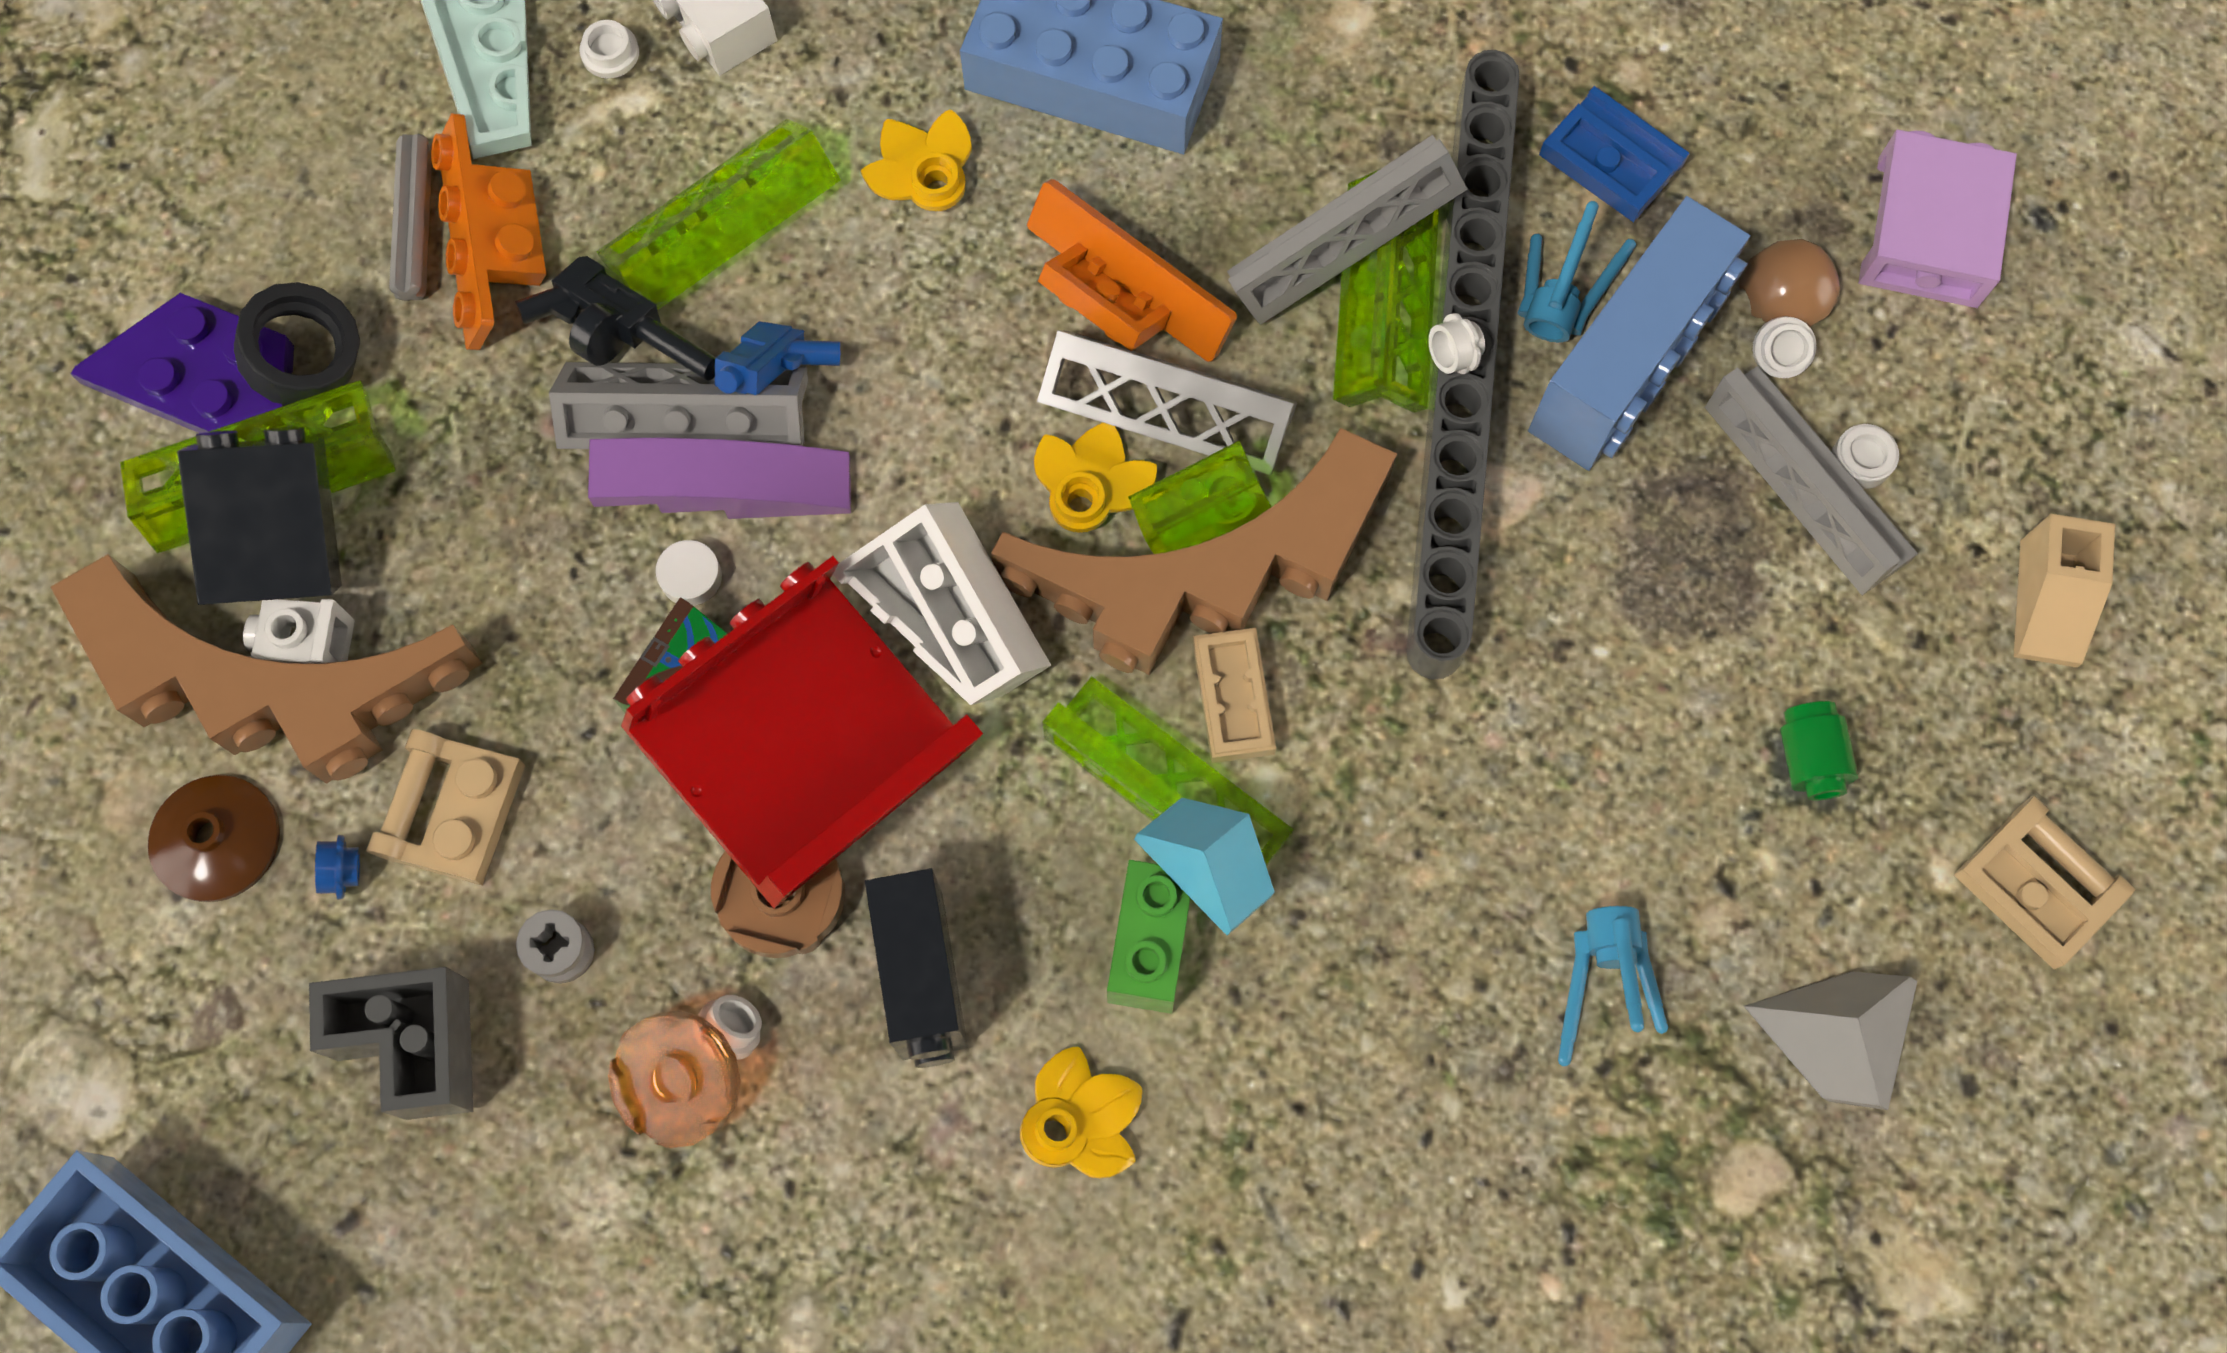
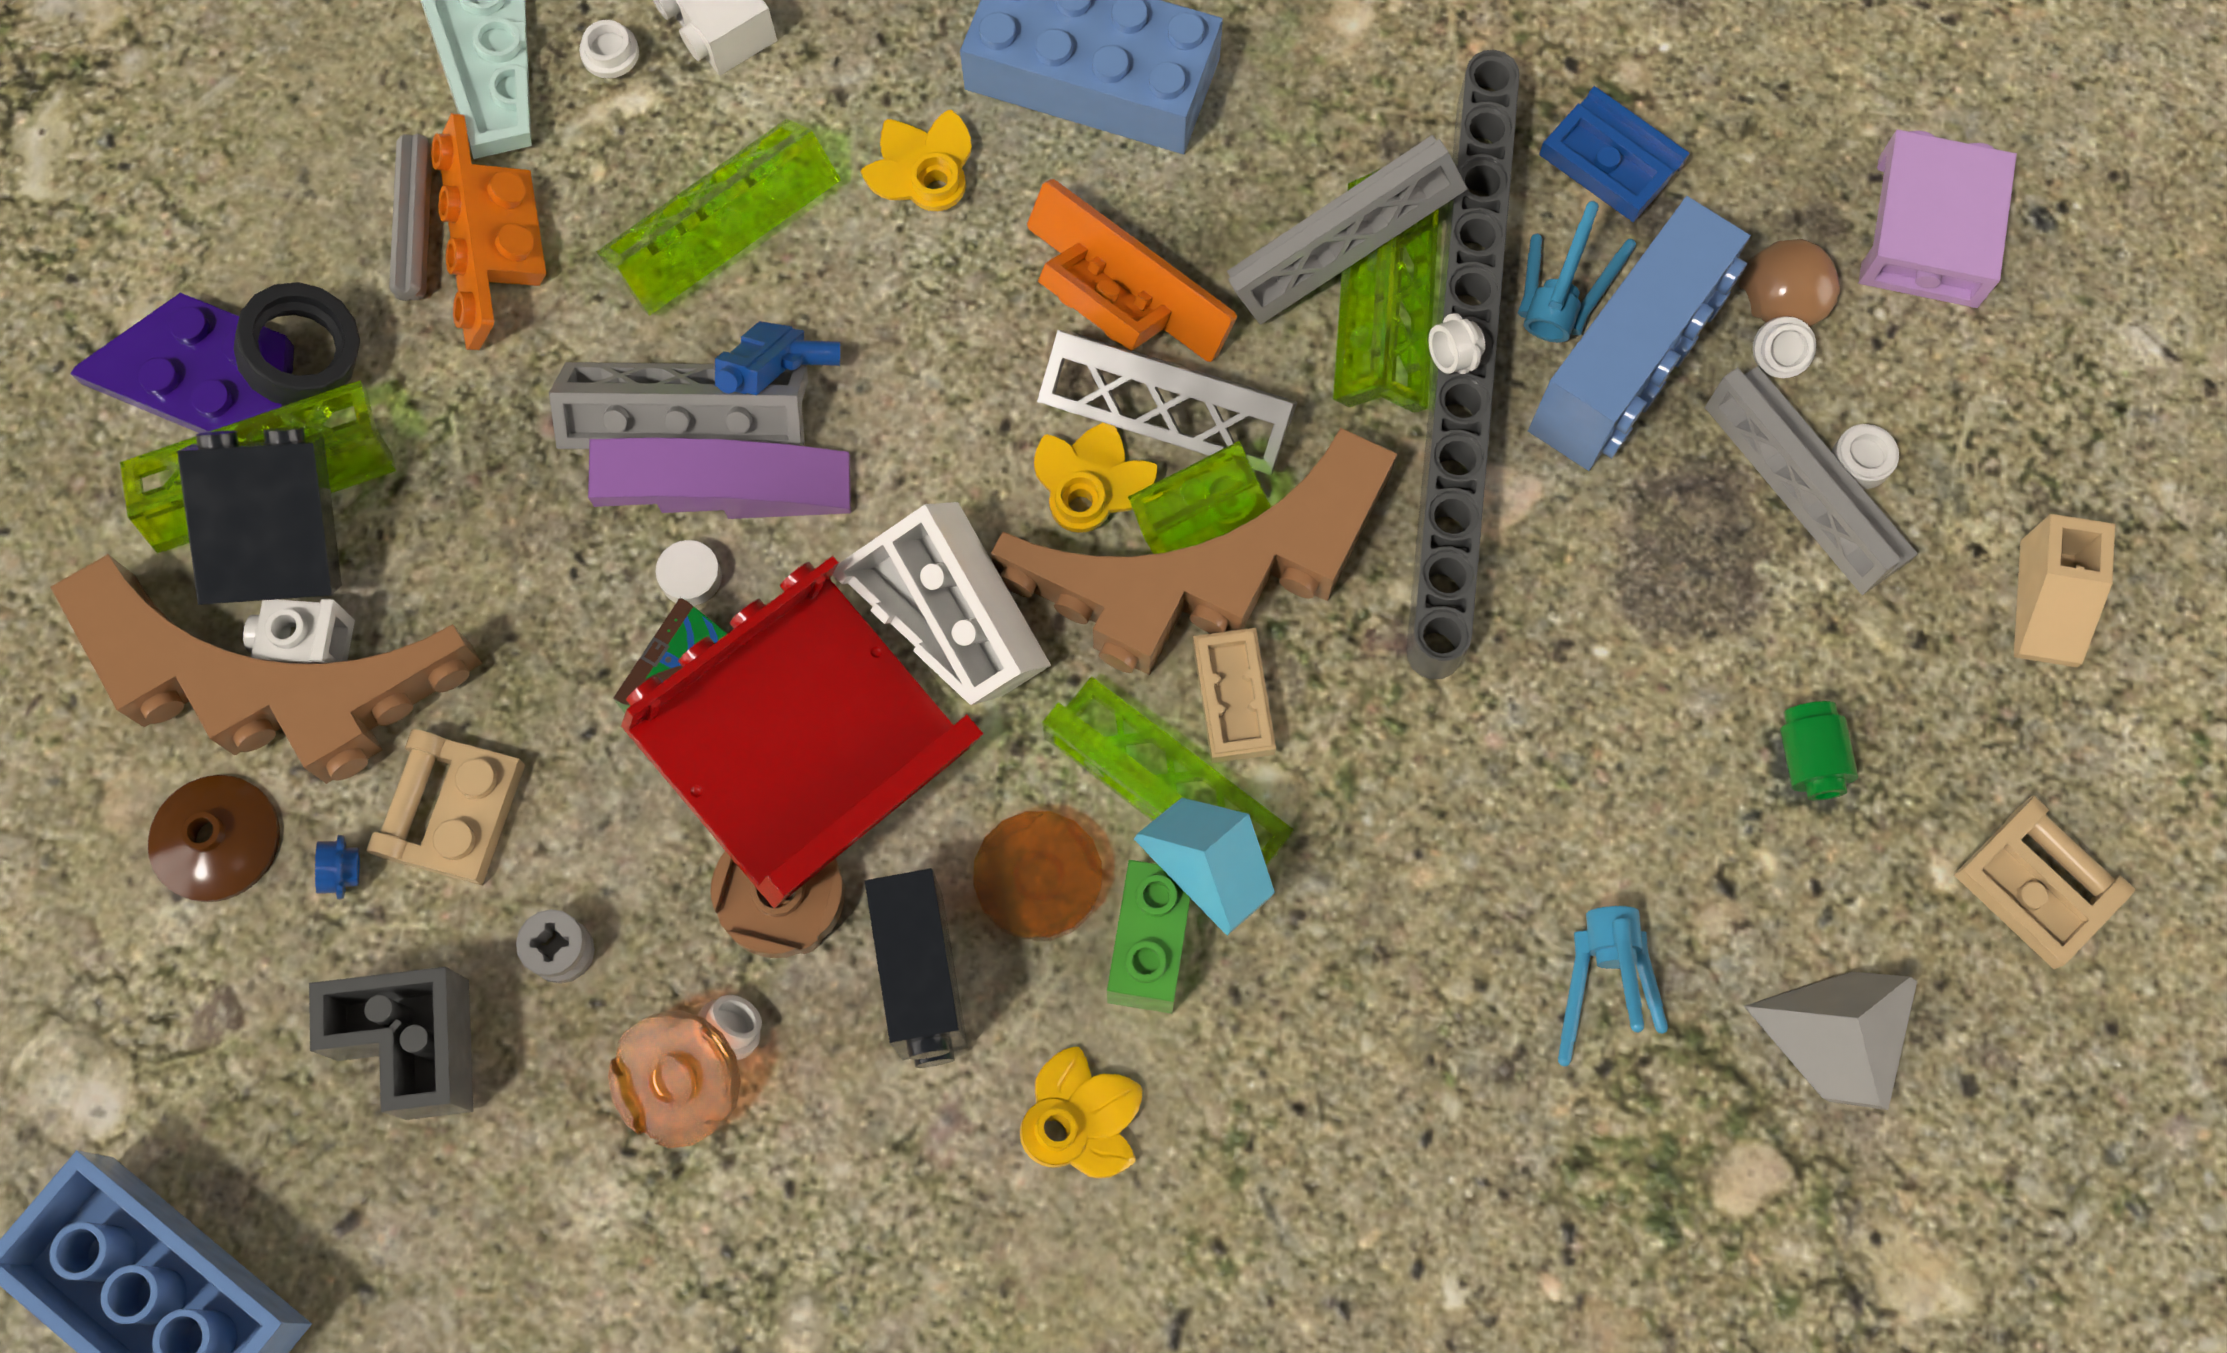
(608, 317): black piece -> none
(1037, 875): none -> clear orange tile

